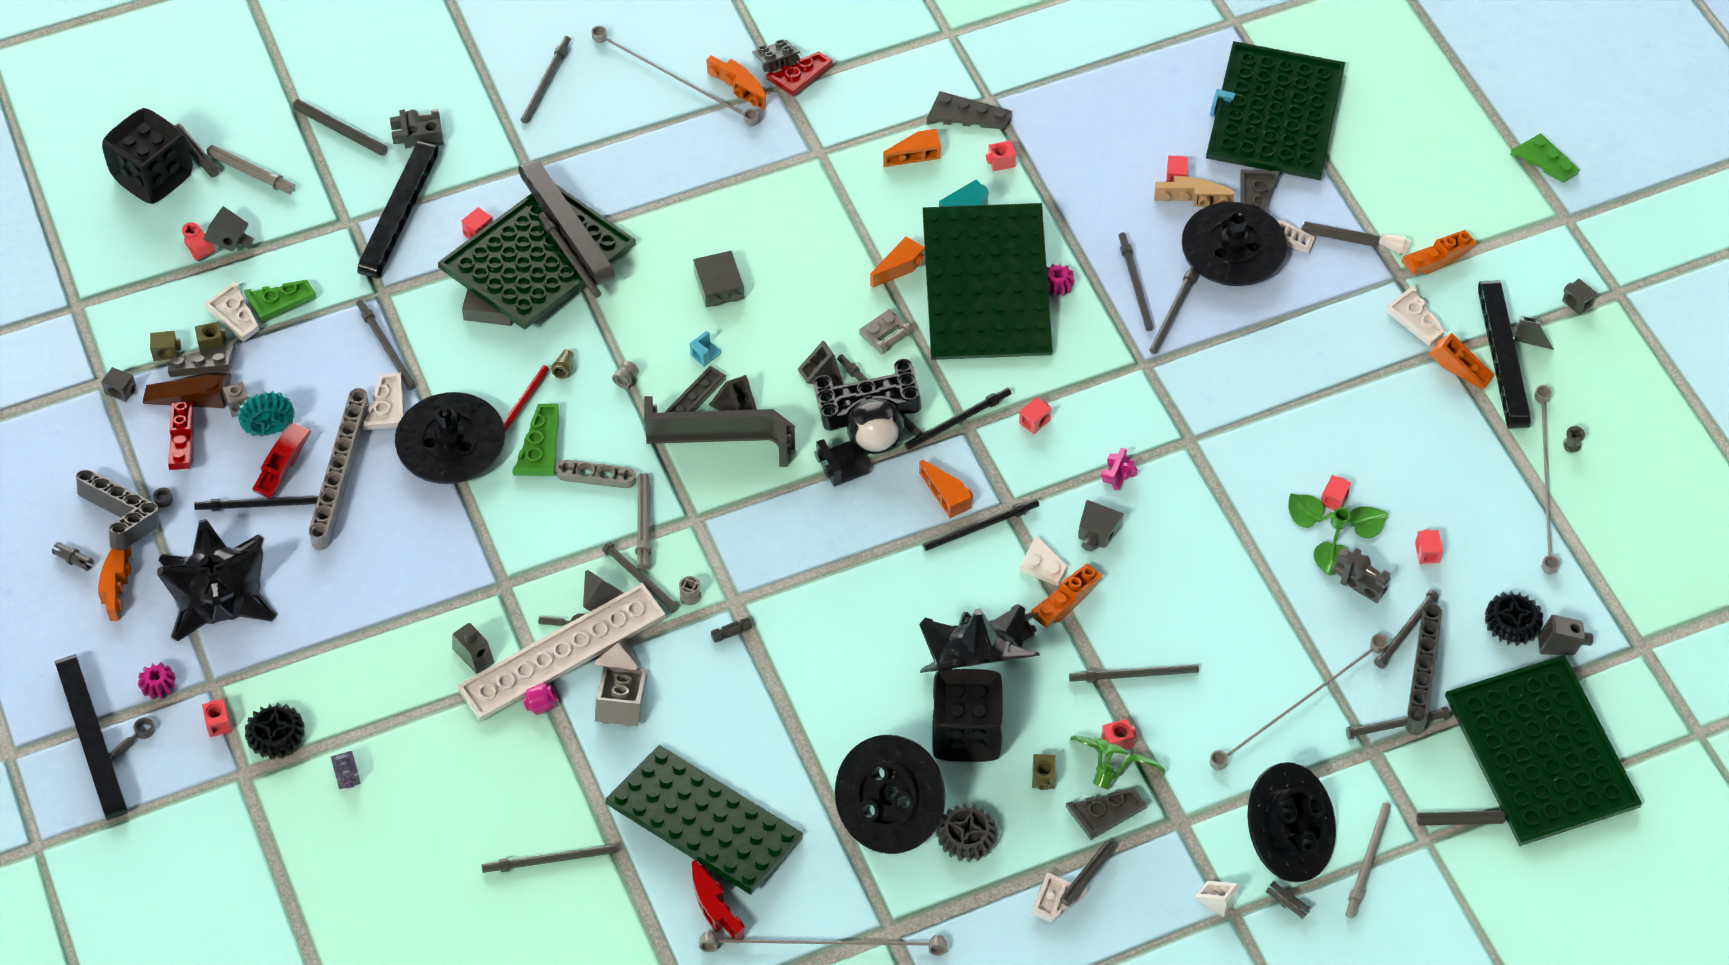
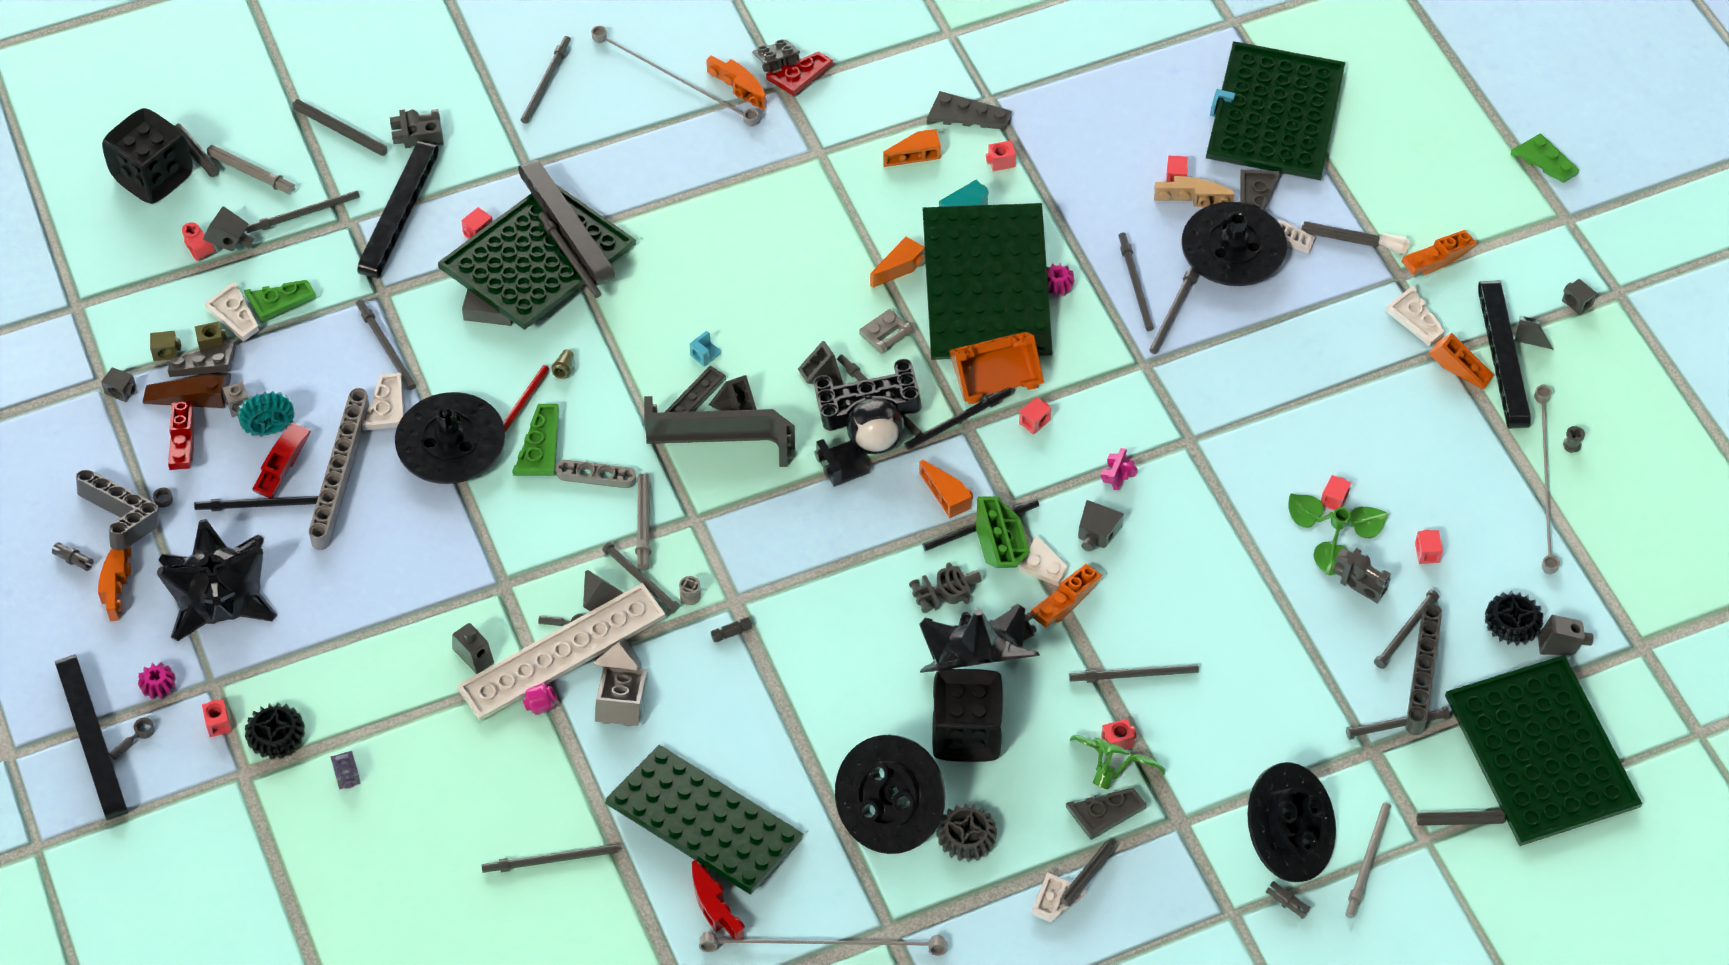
(266, 223): none -> dark grey bar
(625, 374): light grey wheel -> none
(718, 278): dark grey brick -> none
(957, 588): none -> dark grey torso
(997, 365): none -> orange windscreen
(1000, 533): none -> bright green wedge
(1045, 764): olive brick -> none
(1218, 896): white slope -> none
(1219, 759): light grey piece -> none

